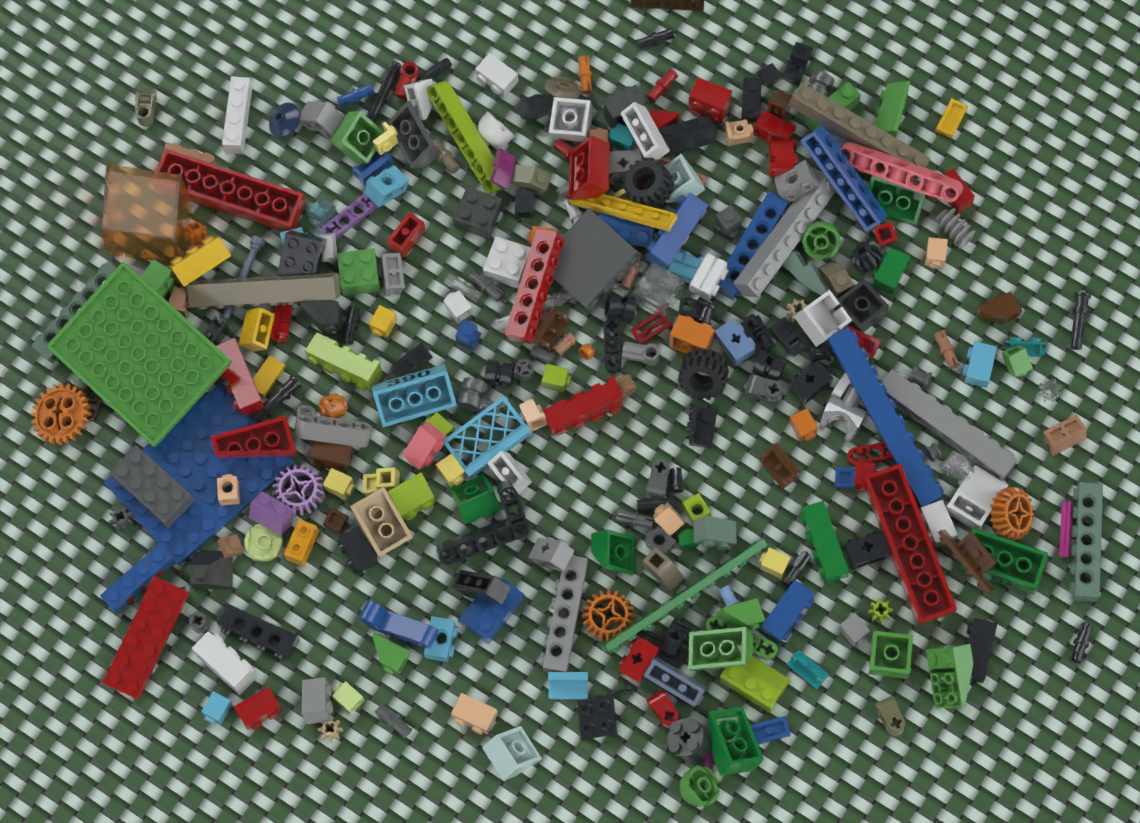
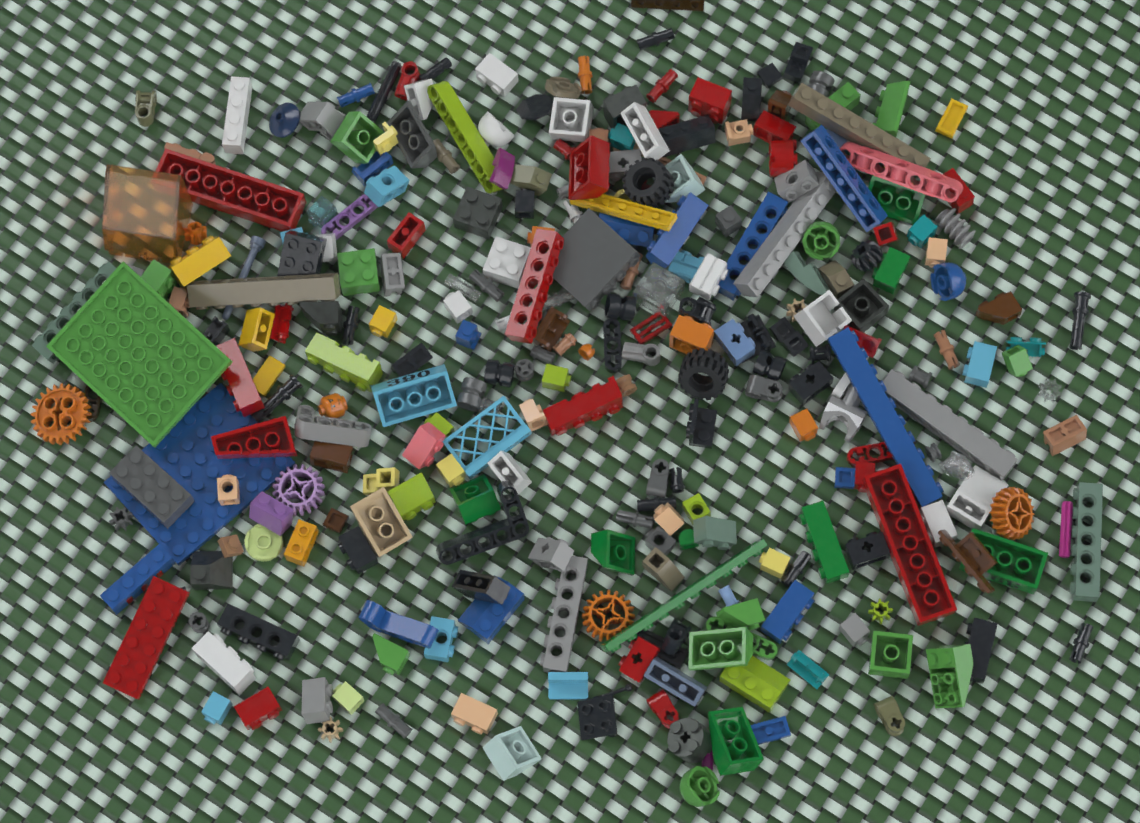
(339, 484): light yellow brick -> none
(779, 466): reddish brown hinge -> none
(921, 231): none -> teal brick
(948, 280): none -> blue cylinder

